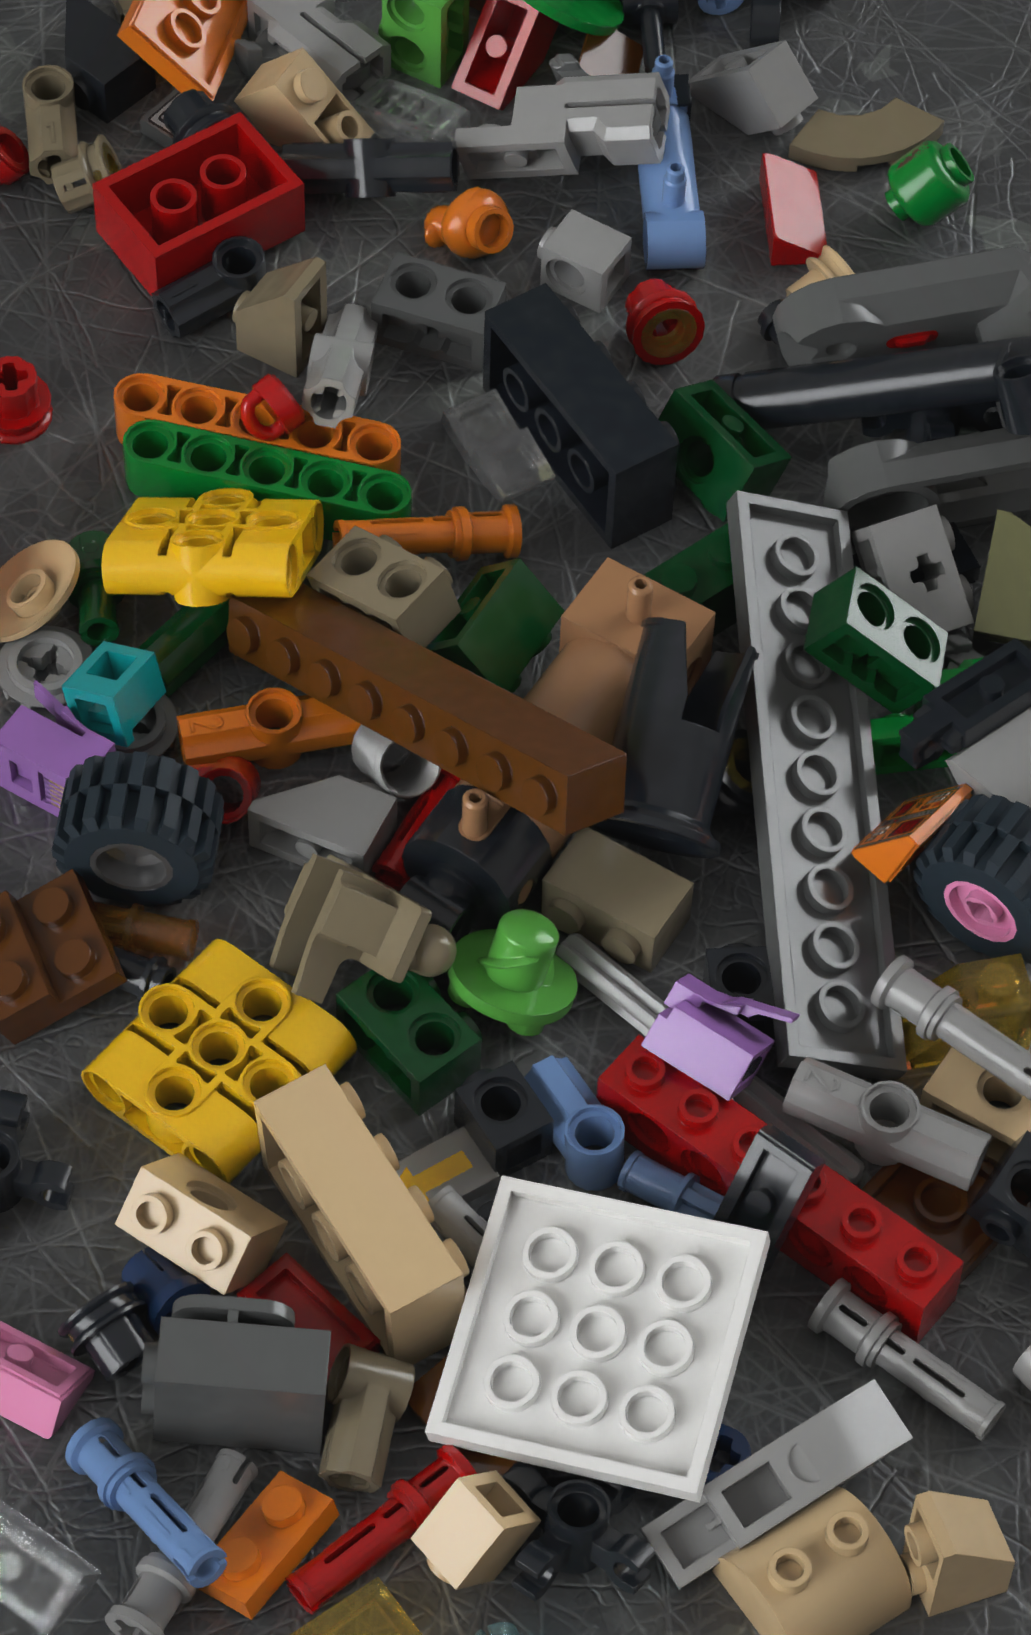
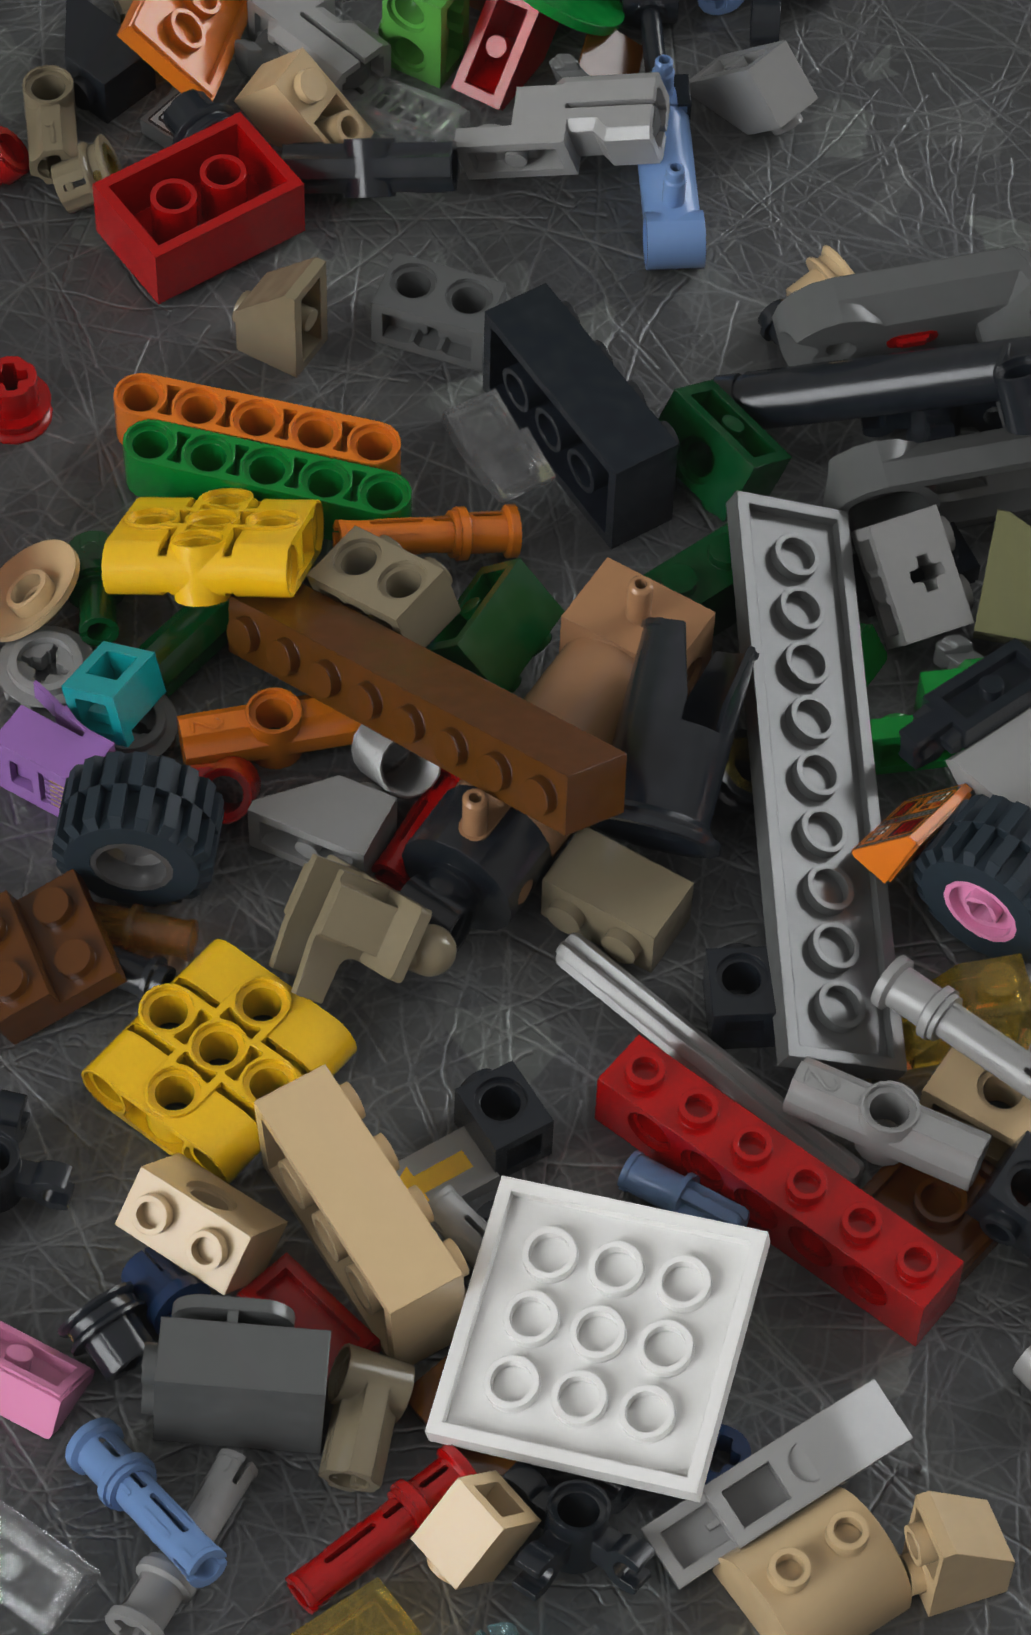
(212, 288): black piece -> none
(270, 1542): orange plate -> none
(278, 403): red tile -> none
(340, 365): light grey piece -> none
(396, 1039): dark green brick -> none
(471, 225): orange animal -> none
(514, 973): bright green plate -> none
(579, 1123): medium blue piece -> none
(584, 260): light grey brick -> none
(662, 322): red piece -> none
(708, 1040): piece -> none
(771, 1187): black hinge -> none
(791, 211): slope -> none
(866, 139): dark tan tile -> none
(875, 640): dark green brick -> none
(880, 1342): light grey pin -> none
(929, 183): green head -> none

